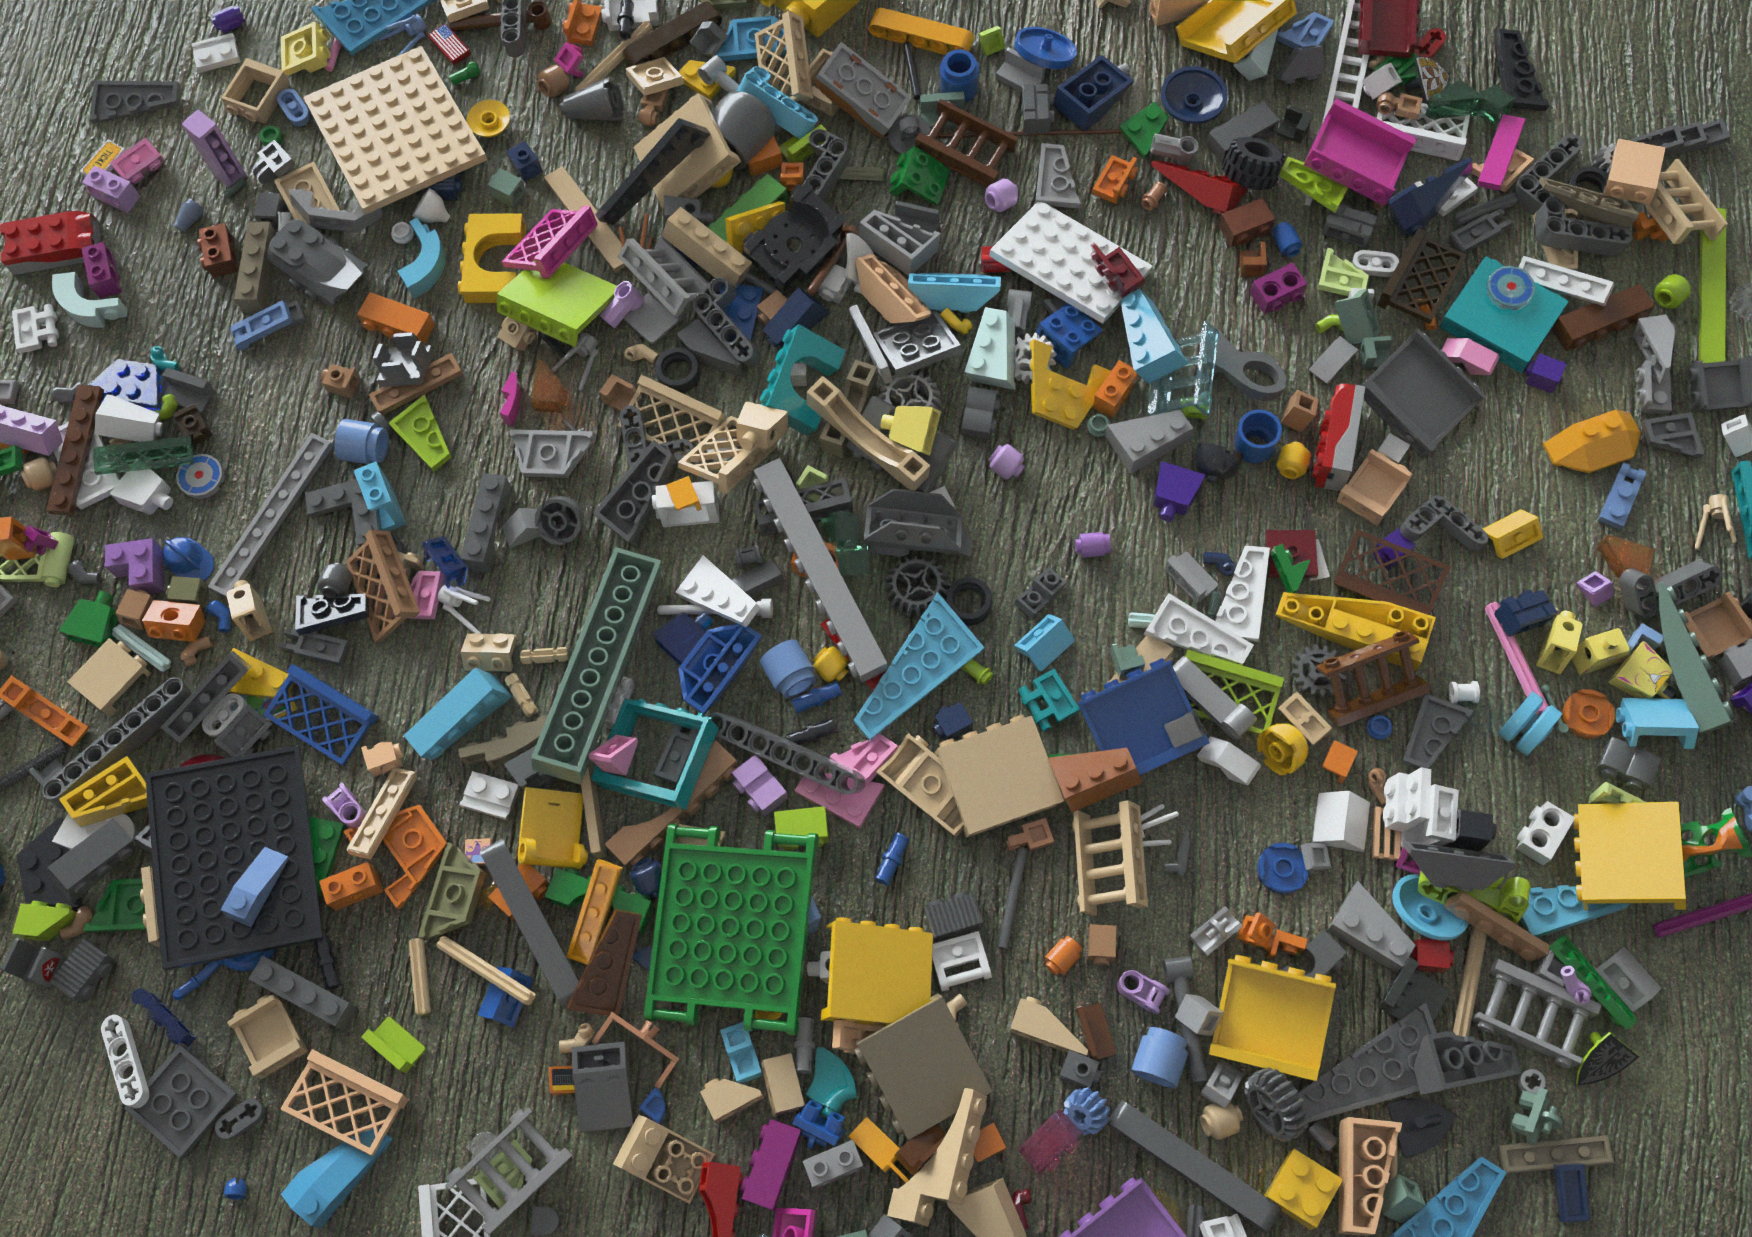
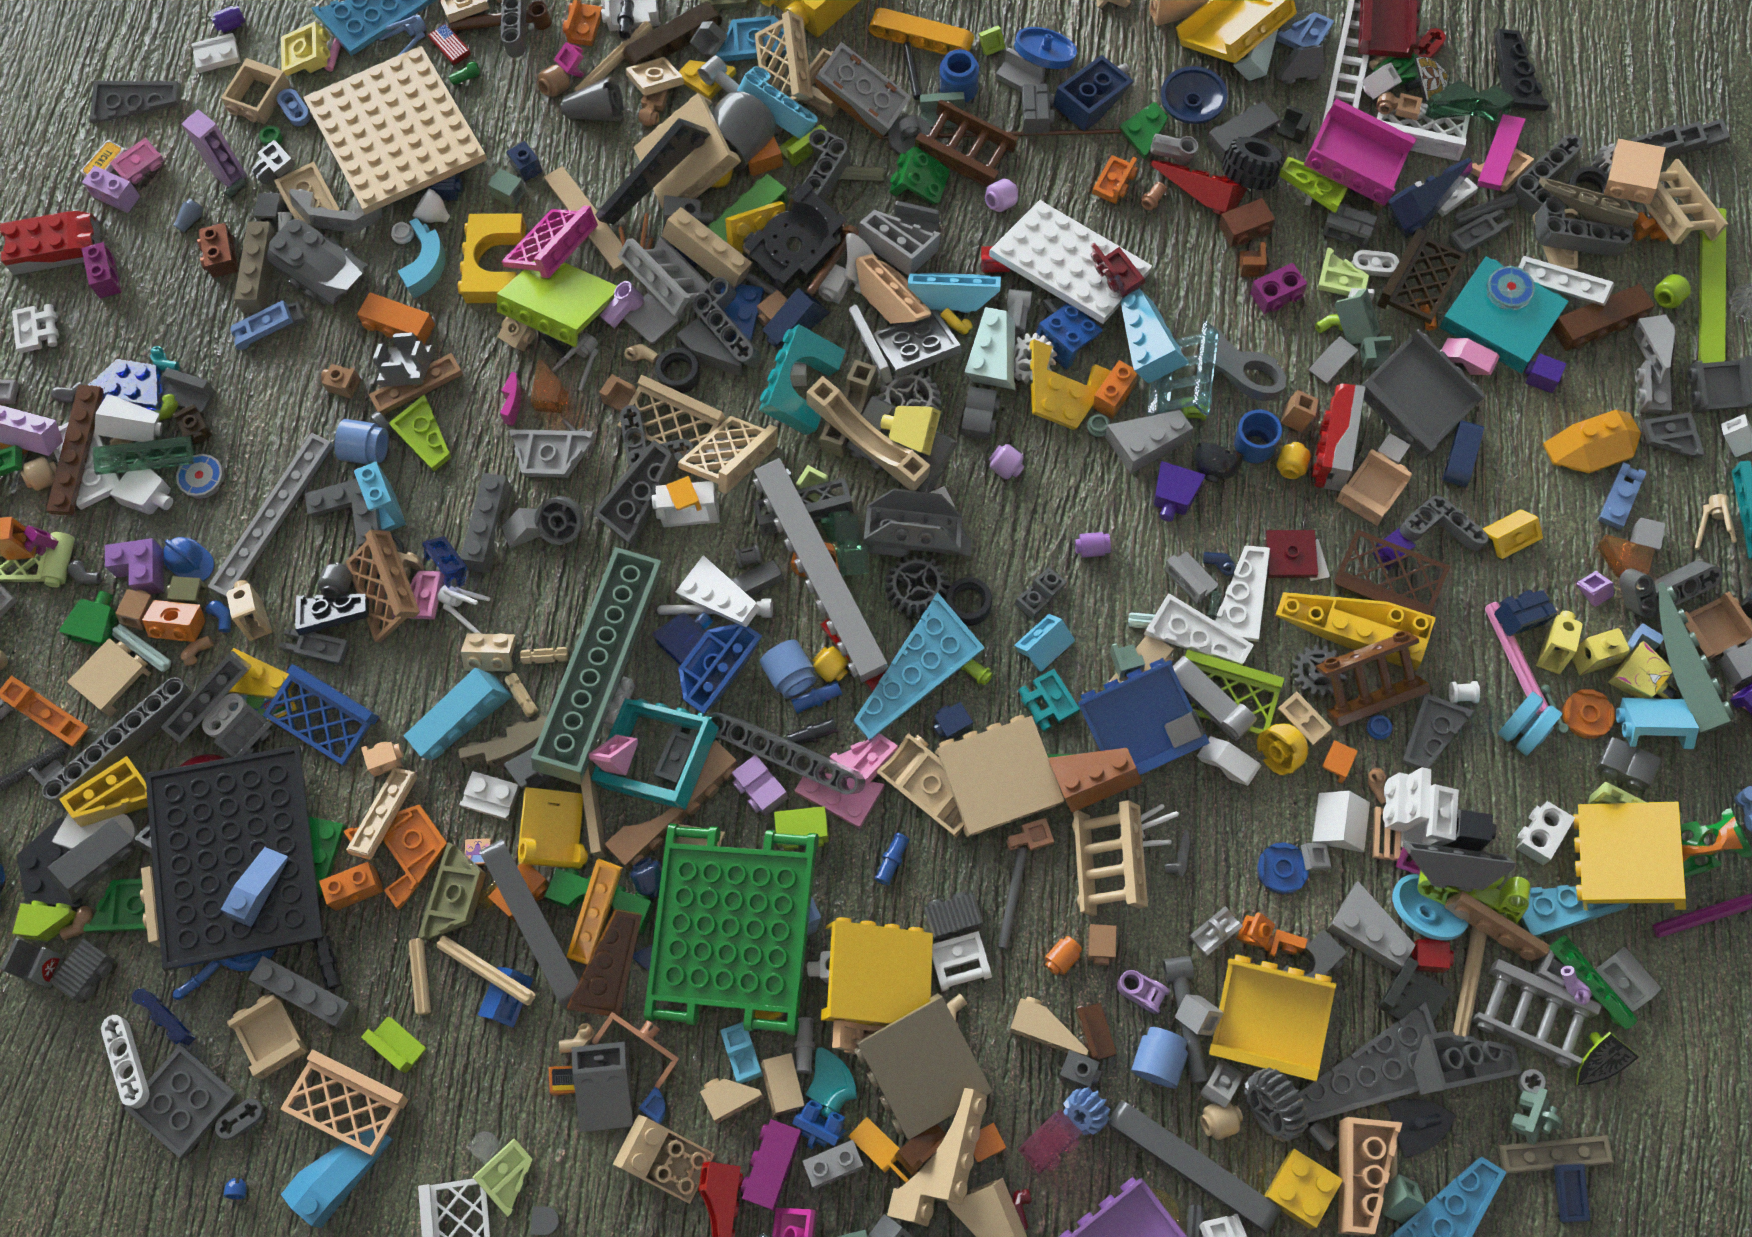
(92, 313): light aqua arch -> none
(343, 805): lavender piece -> none
(485, 112): yellow dish -> none
(513, 1197): light grey fence -> none
(760, 426): tan torso -> none
(792, 174): orange bracket -> none
(1055, 179): light grey wing -> none
(1287, 239): blue brick -> none
(1290, 575): green slope -> none
(1463, 453): none -> dark blue beam
(1648, 533): none -> light grey panel

